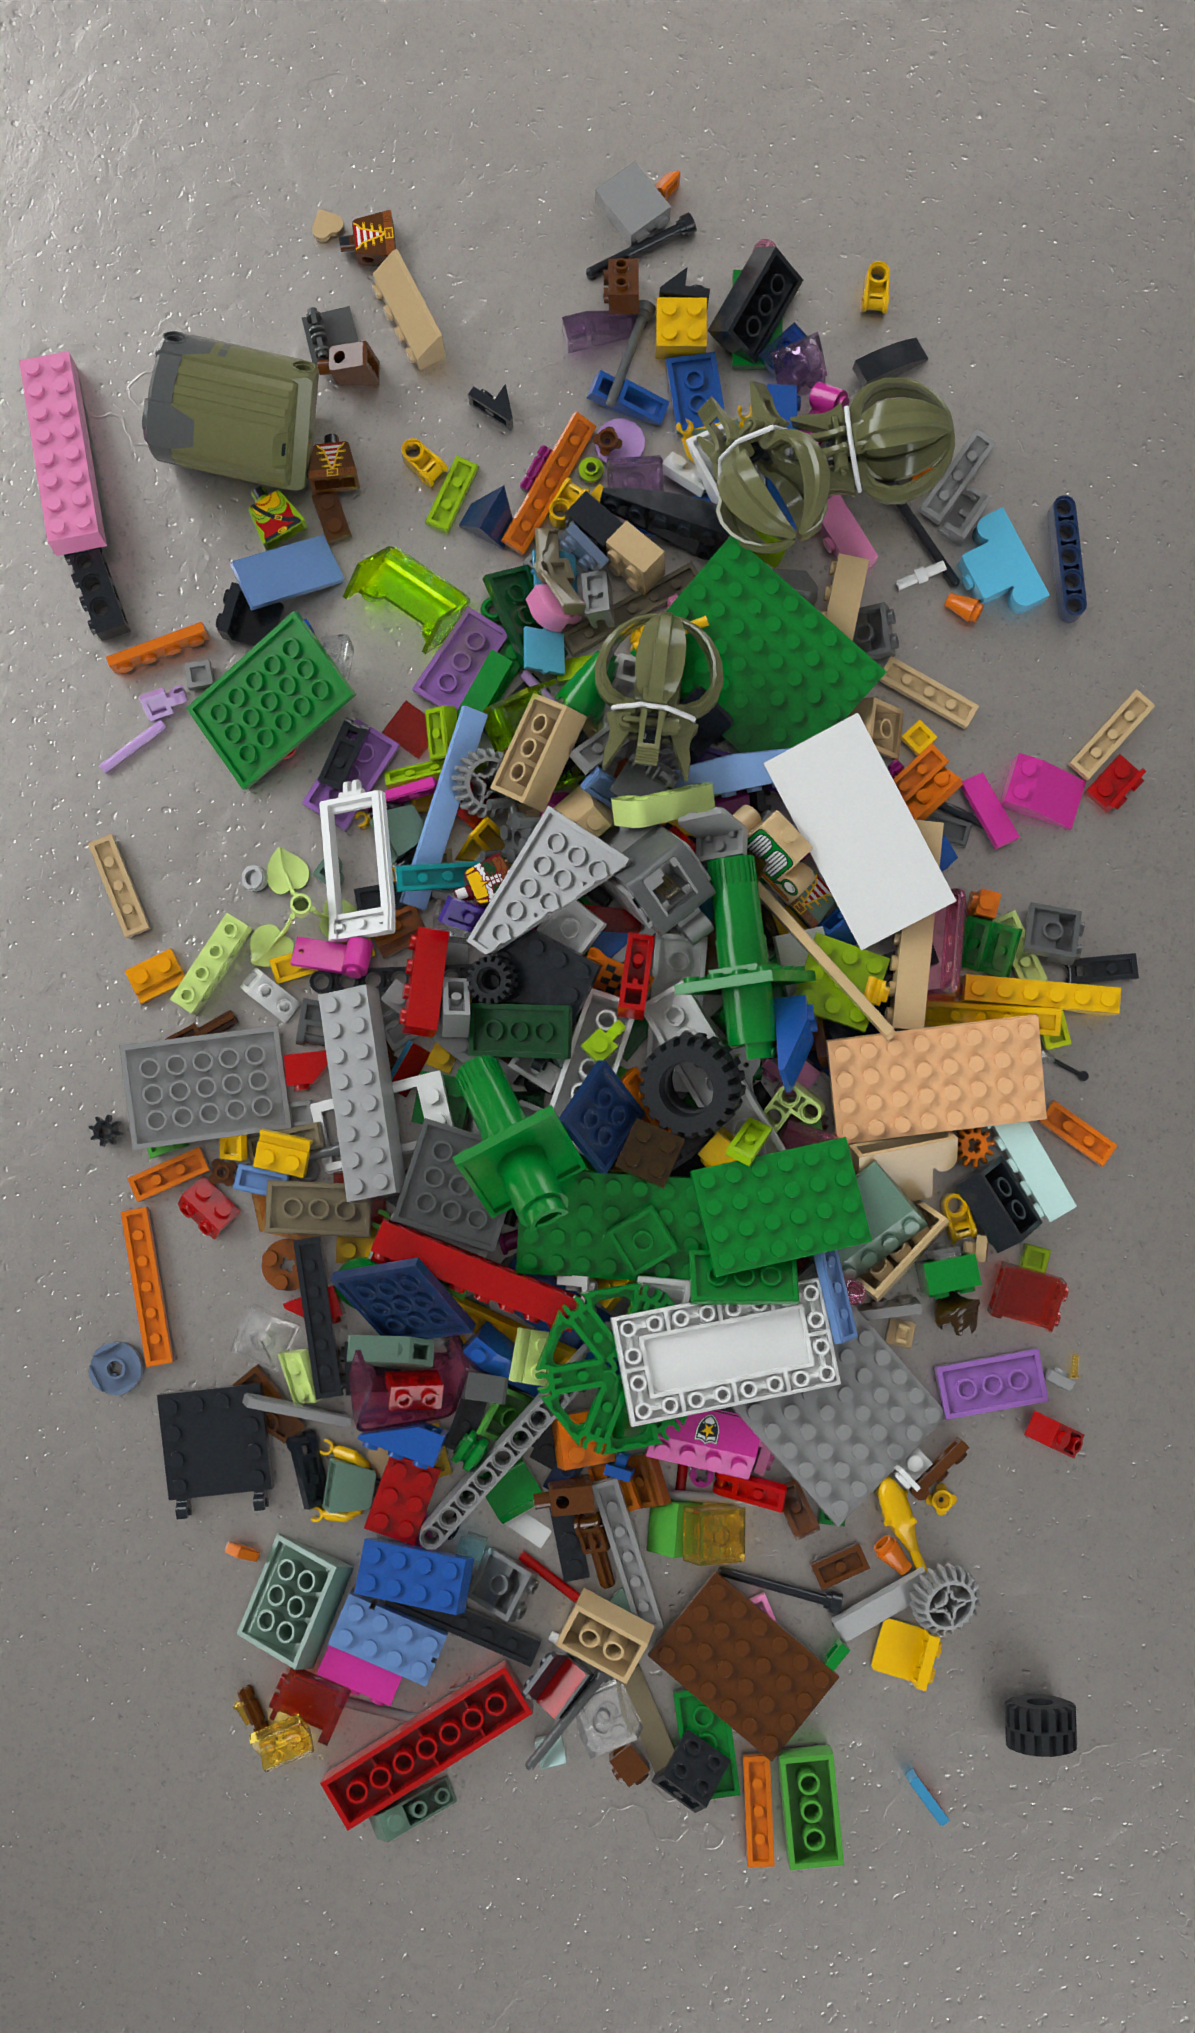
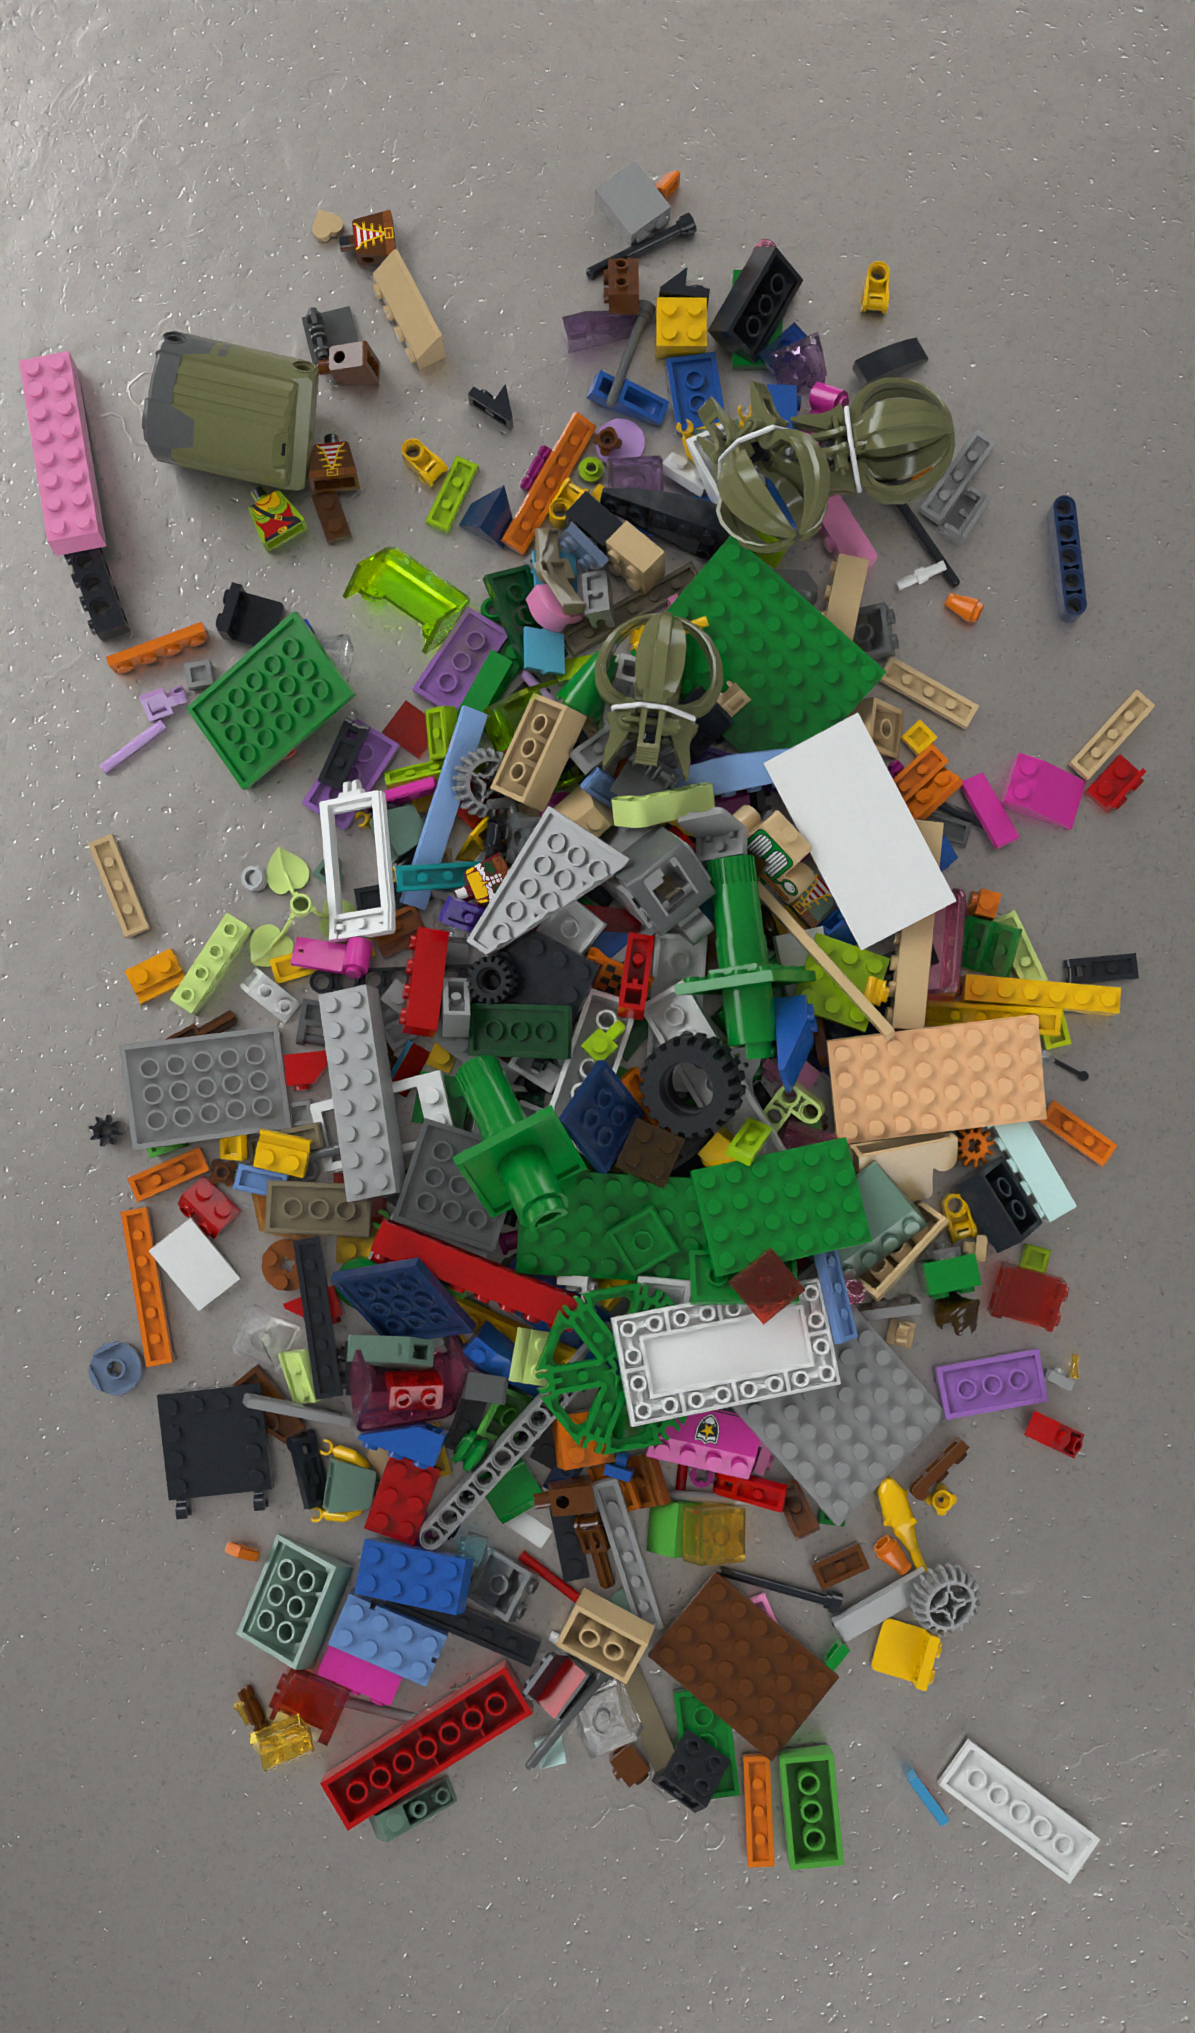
(194, 1264): none -> white tile
(287, 572): medium blue tile -> none
(494, 836): none -> black pin
(733, 698): none -> tan tile
(766, 1286): none -> clear red plate
(911, 1469): white bracket -> none
(1001, 566): medium azure brick -> none
(1018, 1810): none -> white plate
(1040, 1725): black wheel -> none
(1053, 933): dark grey plate -> none

